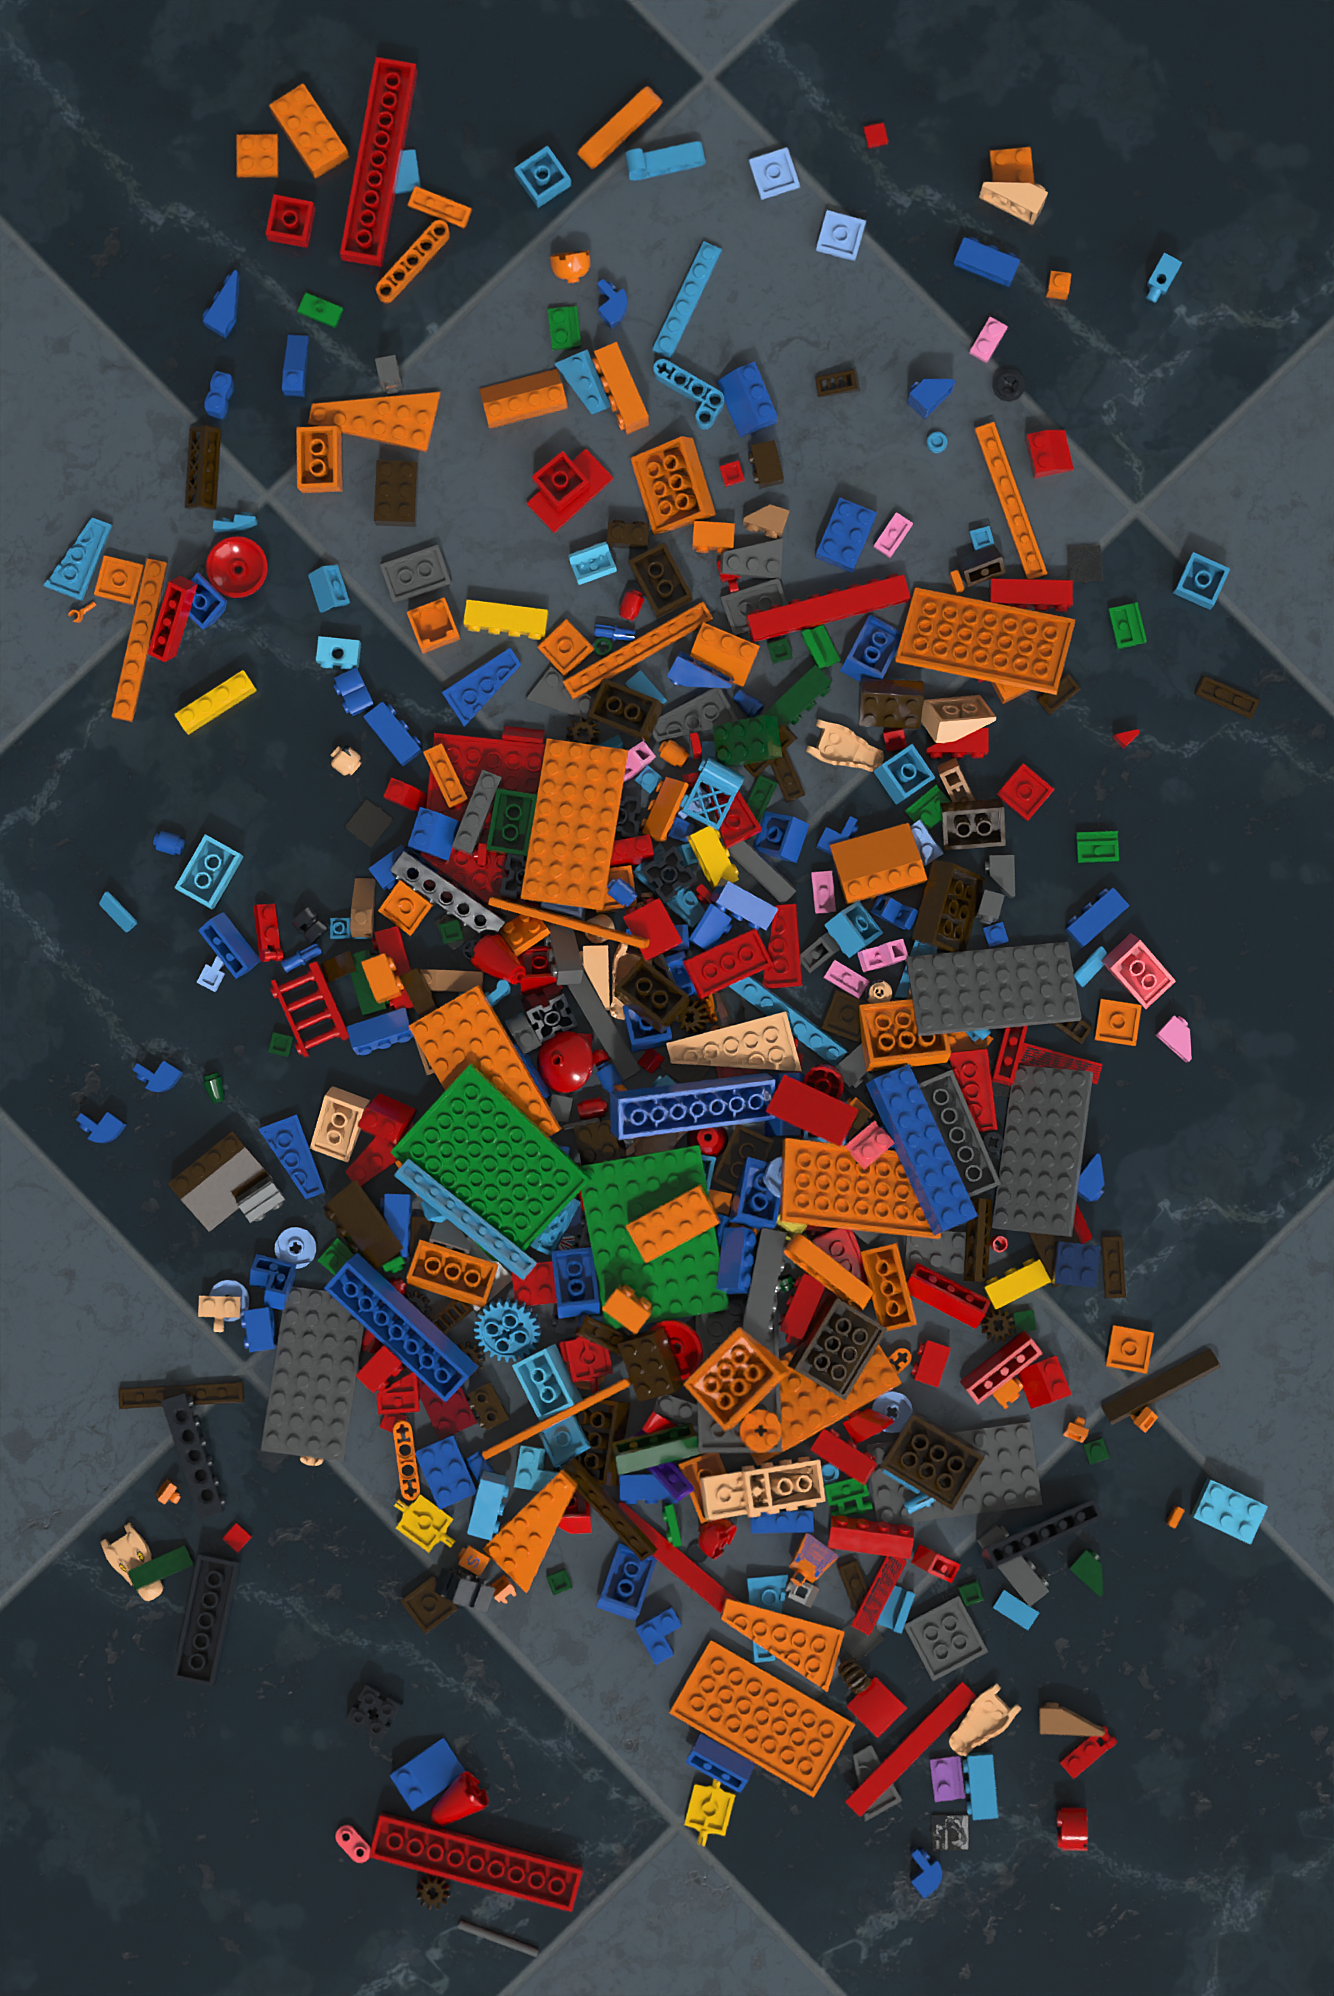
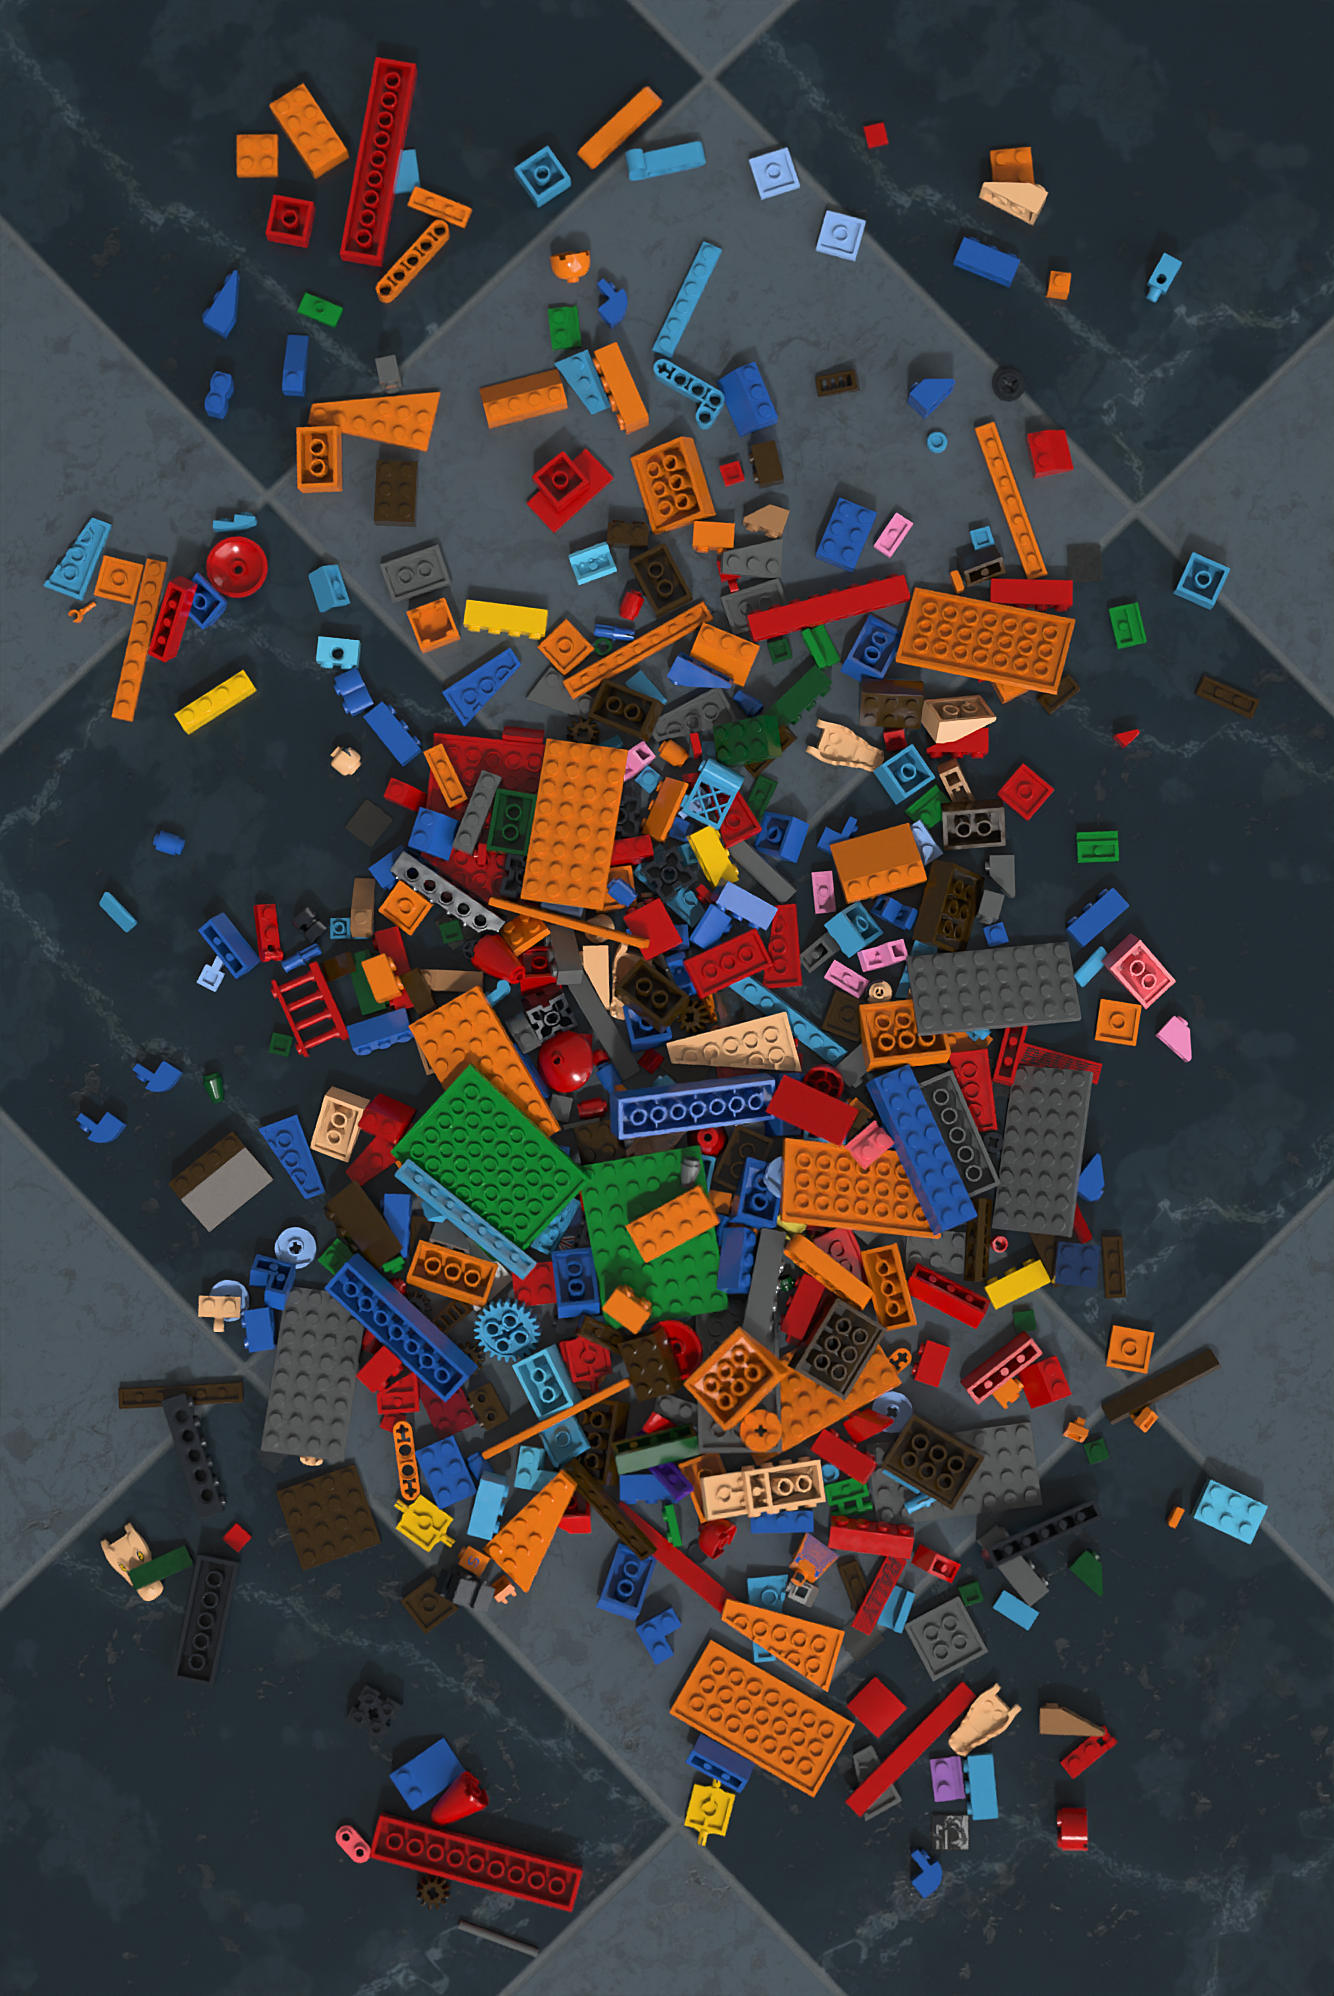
(167, 1491): orange tile -> none
(206, 467): dark brown fence -> none
(209, 872): medium azure brick -> none
(260, 1199): brick -> none
(328, 1517): none -> dark brown plate
(559, 1581): dark green tile -> none
(689, 1171): none -> dark grey cone
(787, 778): dark brown tile -> none
(854, 1675): dark brown gear -> none
(988, 339): bright pink plate -> none
(990, 1326): dark brown gear -> none
(1065, 1029): dark brown slope -> none

